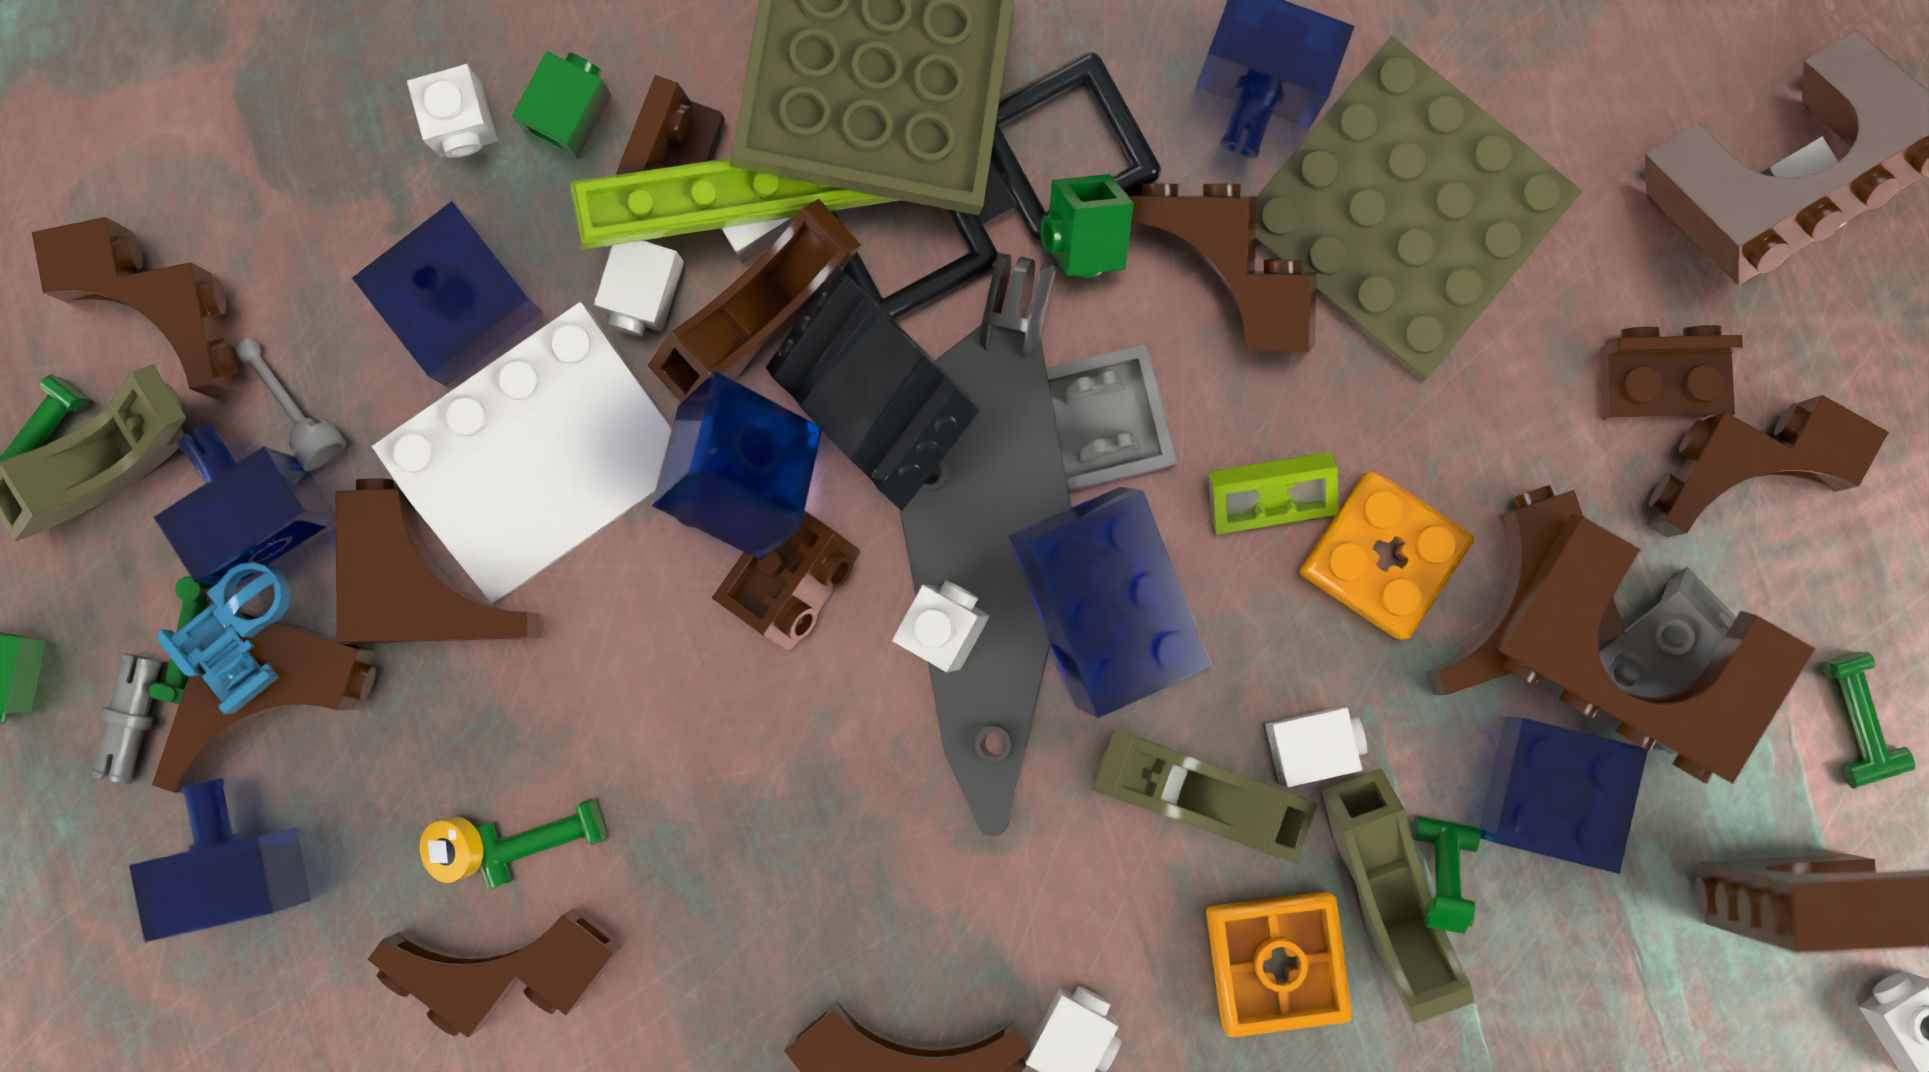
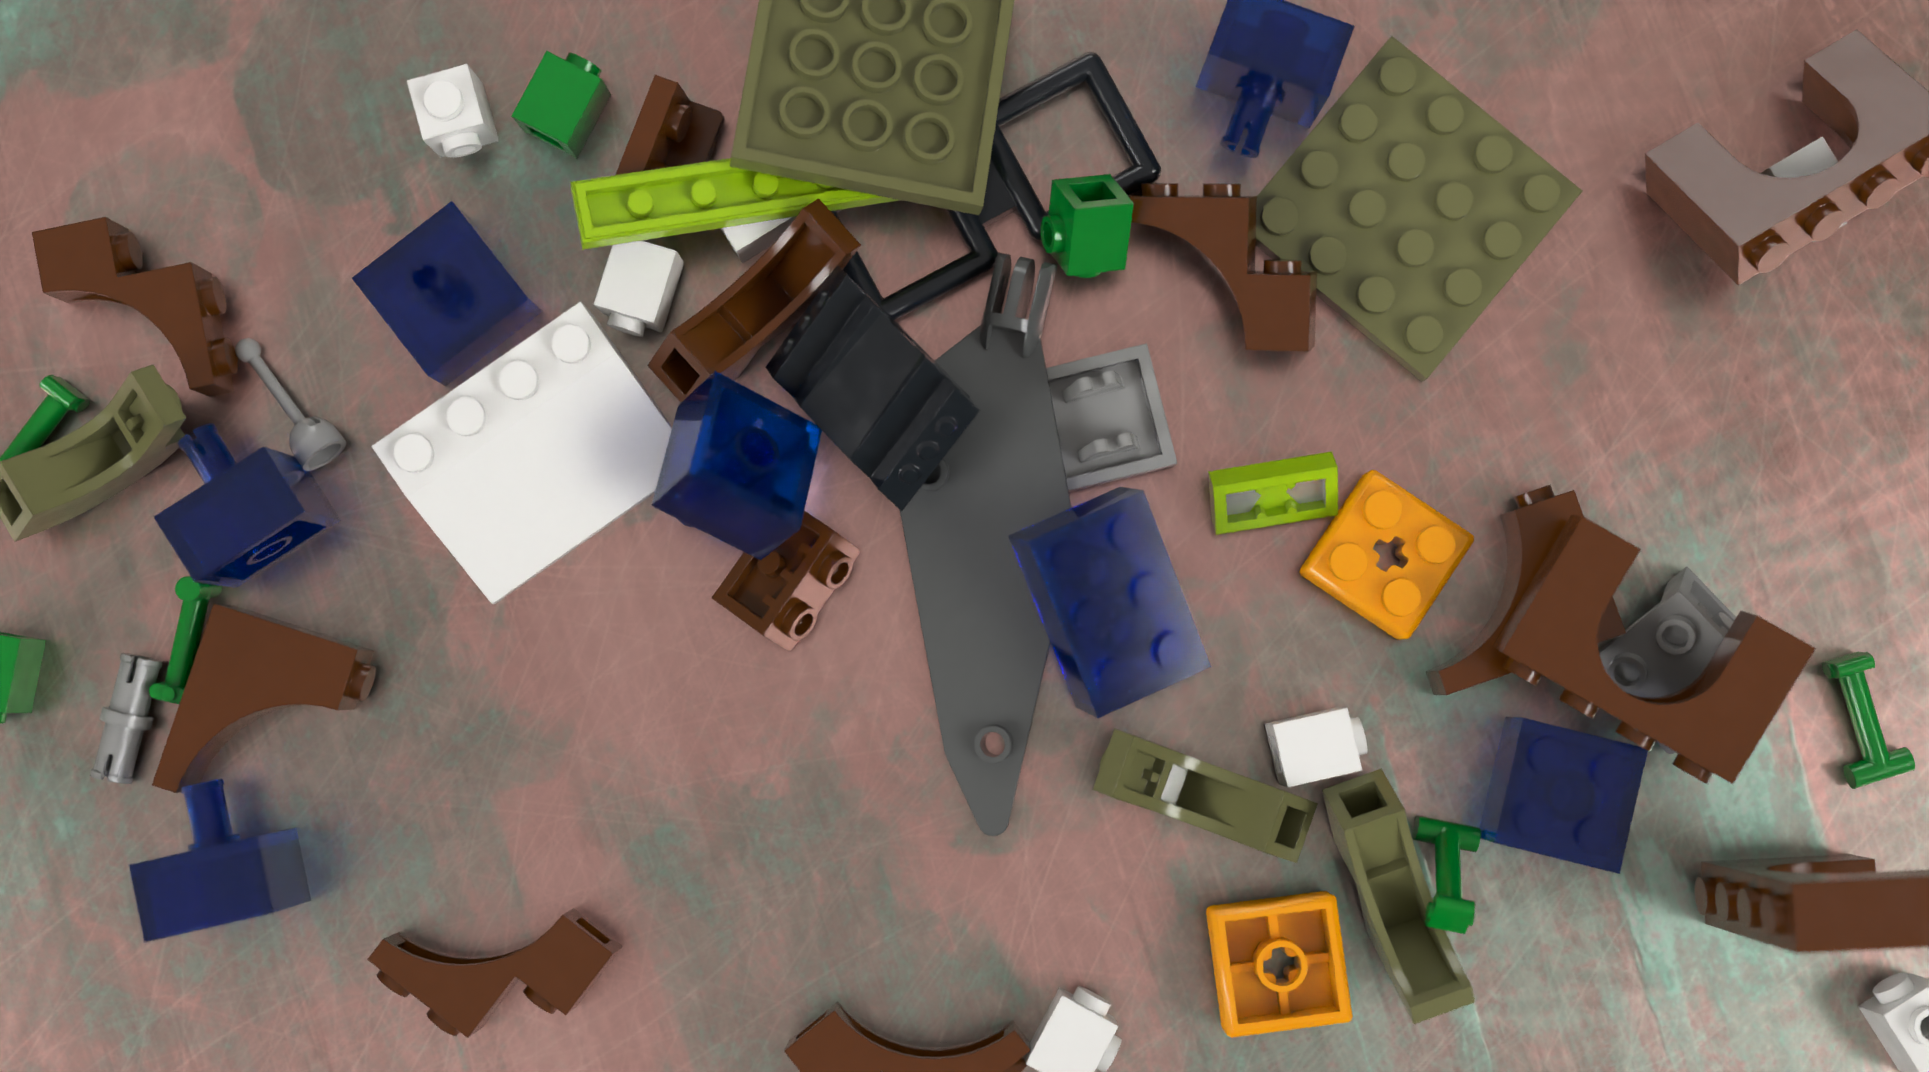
(215, 642): dark azure piece -> none
(393, 586): reddish brown arch -> none
(451, 849): yellow tile -> none
(498, 852): green piece -> none
(942, 625): white brick -> none
(1668, 375): reddish brown bracket -> none
(1815, 444): reddish brown arch -> none

